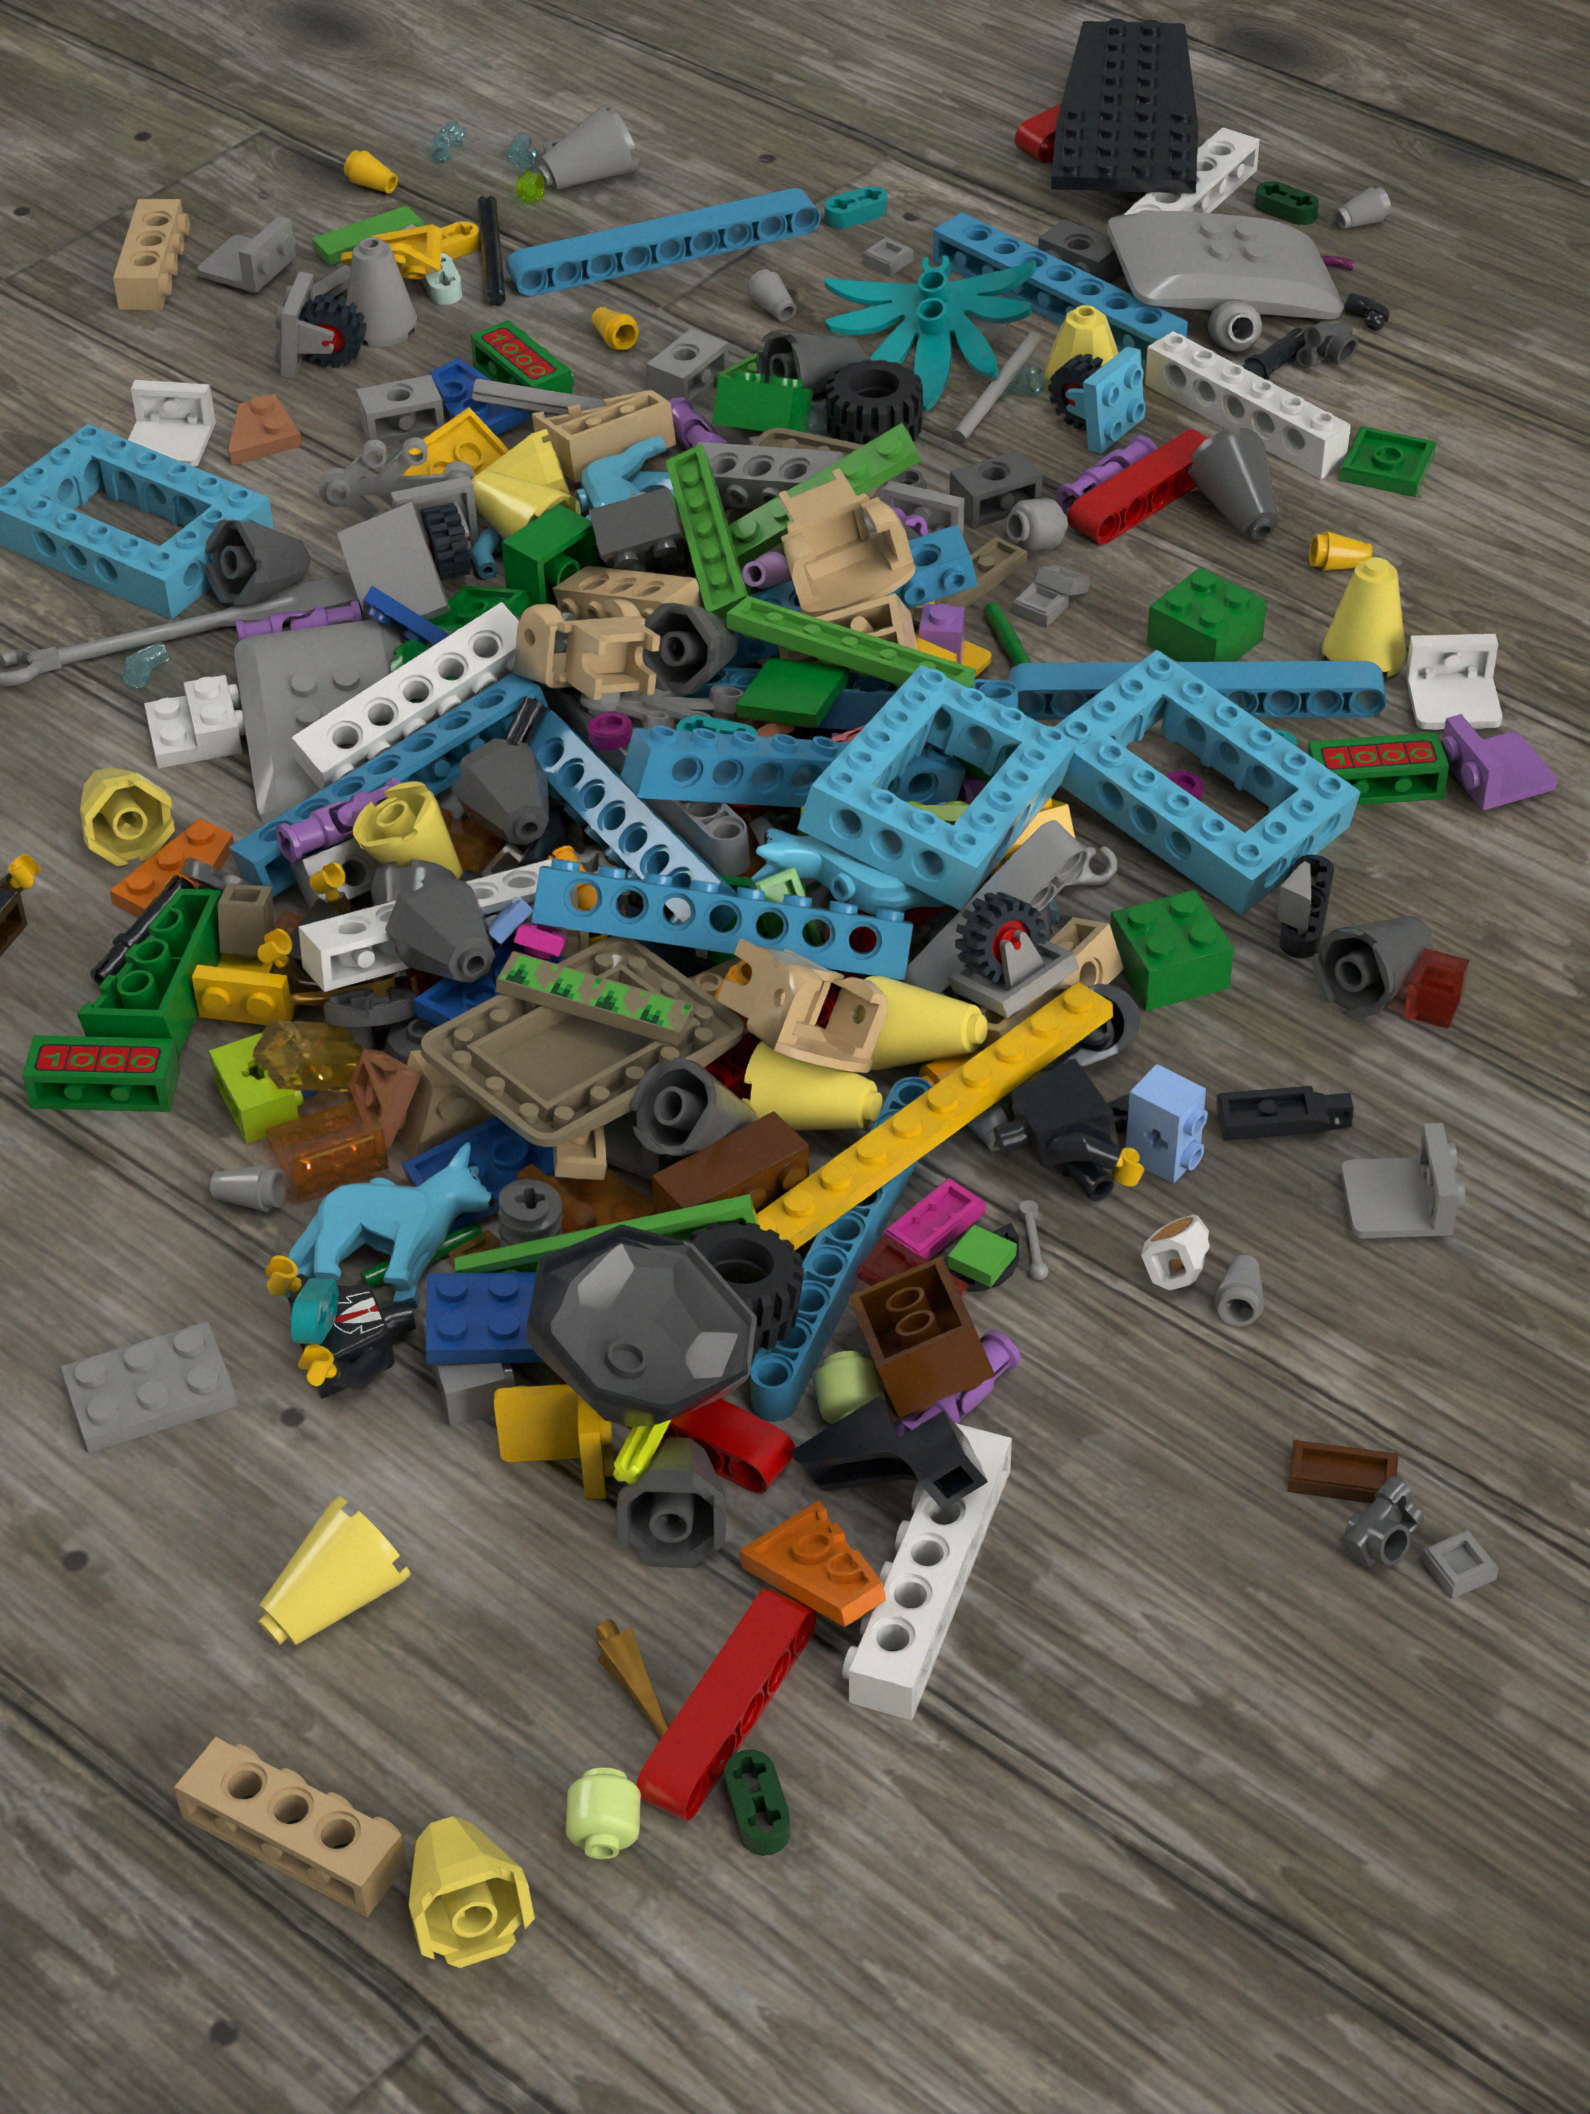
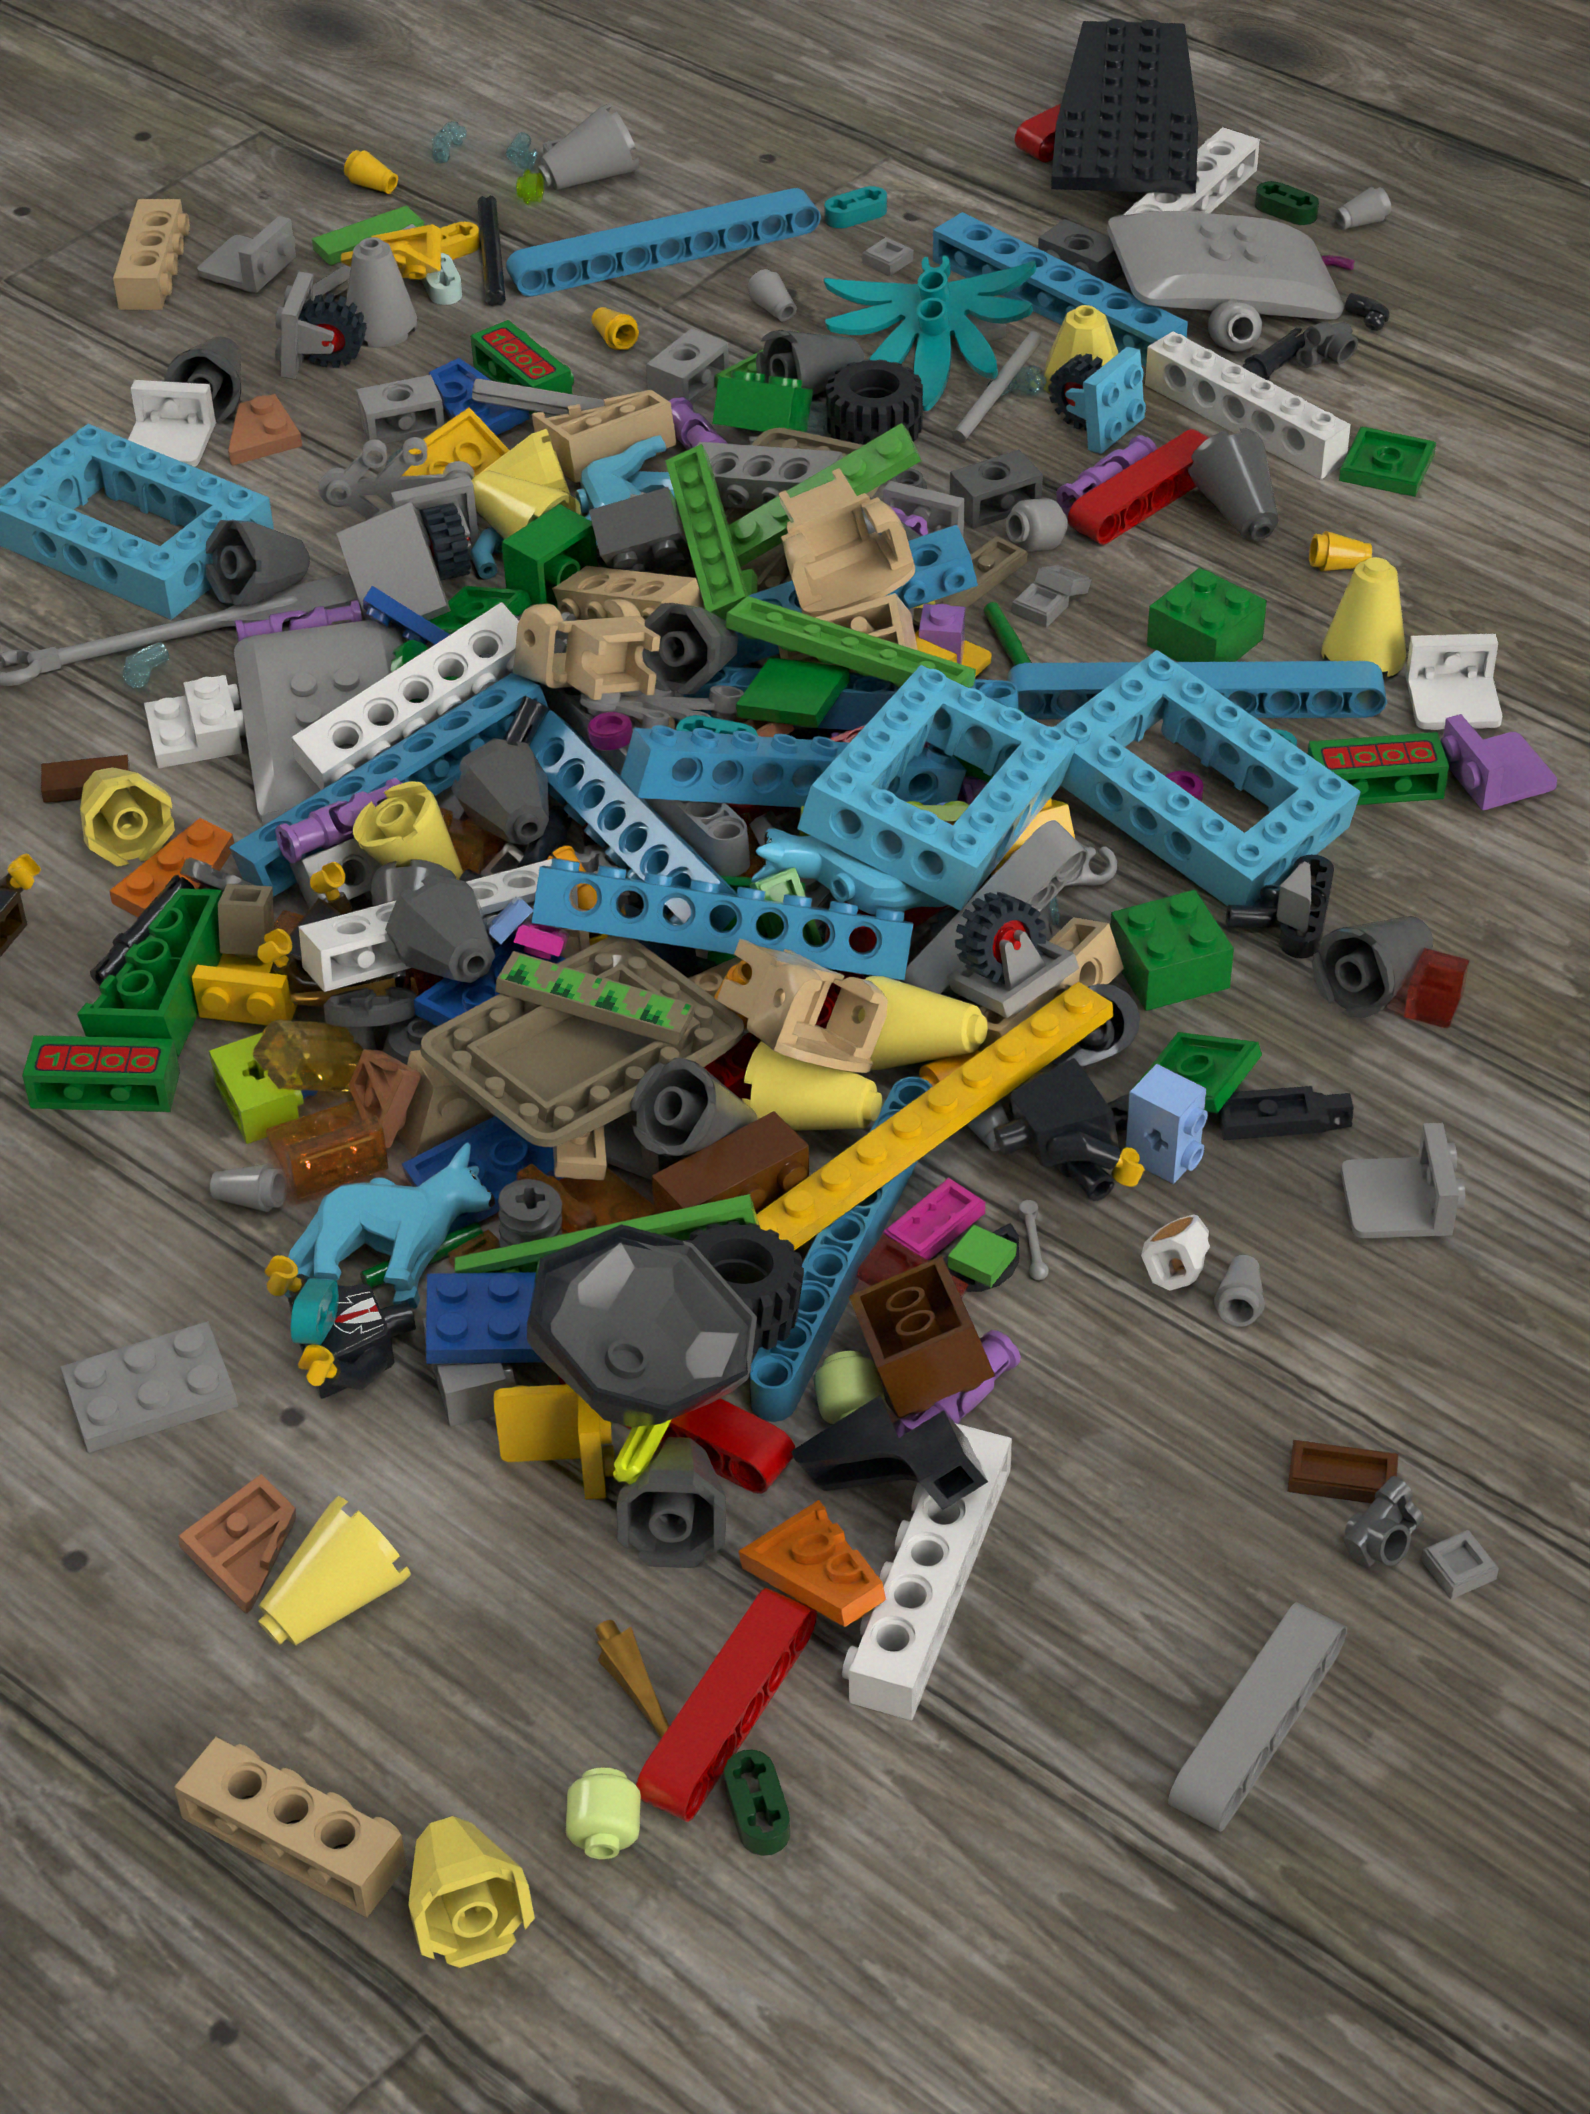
(66, 778): none -> reddish brown tile
(211, 363): none -> dark grey cone
(241, 1540): none -> nougat wing
(767, 571): lavender cone -> none
(1210, 1062): none -> green tile
(1257, 1716): none -> light grey beam
(1258, 915): none -> black arm

